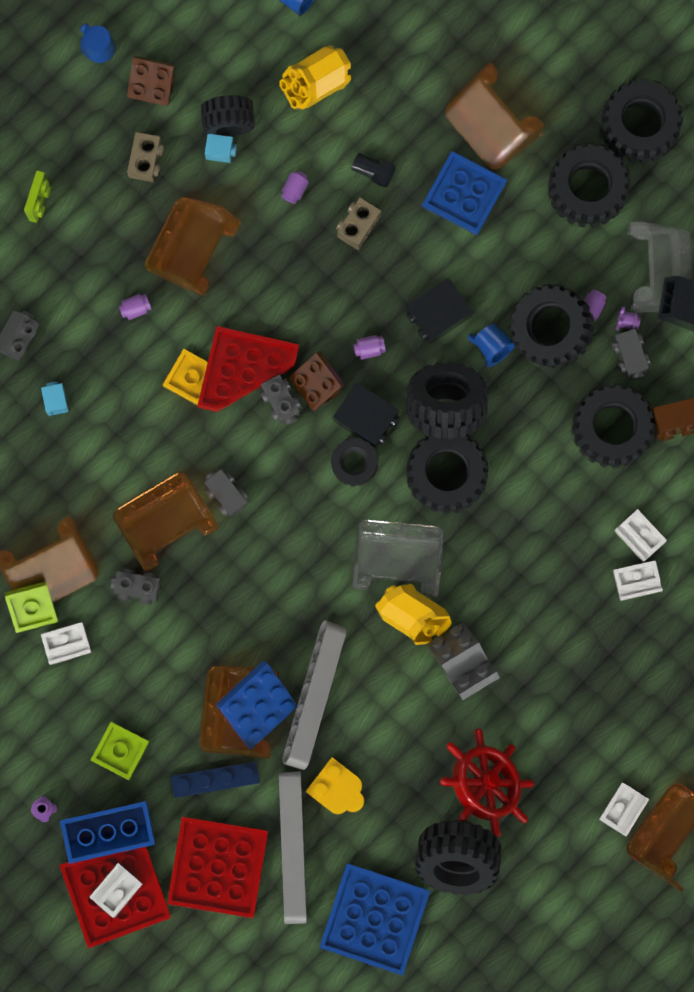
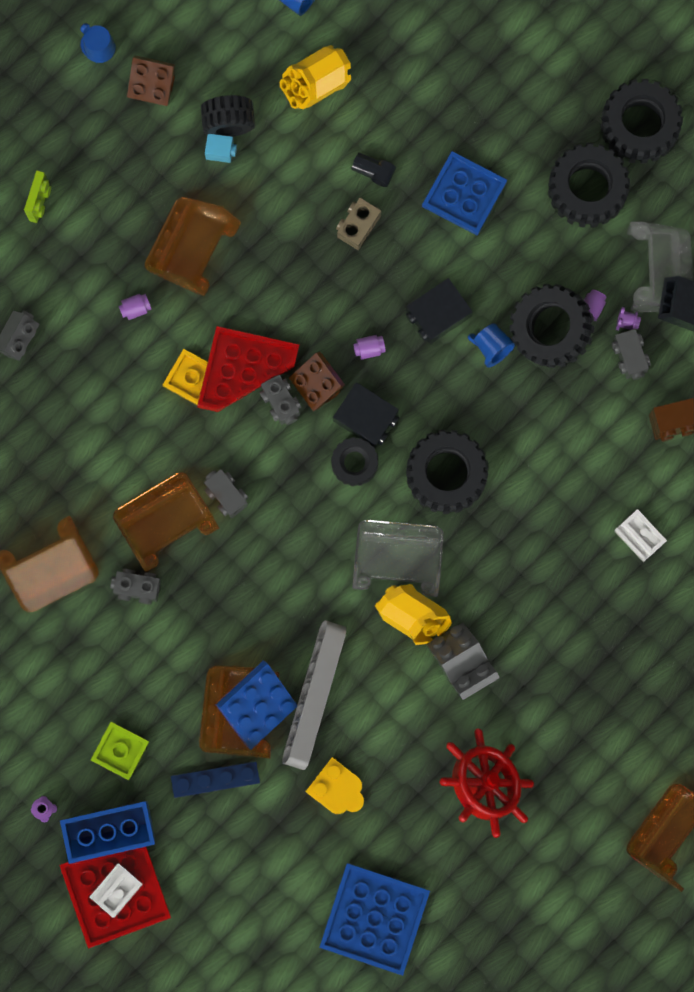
(31, 607): lime plate -> none
(54, 398): medium azure brick -> none
(66, 643): white plate -> none
(140, 157): dark tan brick -> none
(217, 867): red plate -> none
(292, 848): light grey beam -> none
(294, 187): medium lavender brick -> none
(447, 418): black tyre -> none
(458, 857): black tyre -> none
(489, 123): clear orange windscreen -> none
(619, 398): black tyre -> none
(624, 809): white plate -> none
(637, 580): white plate -> none

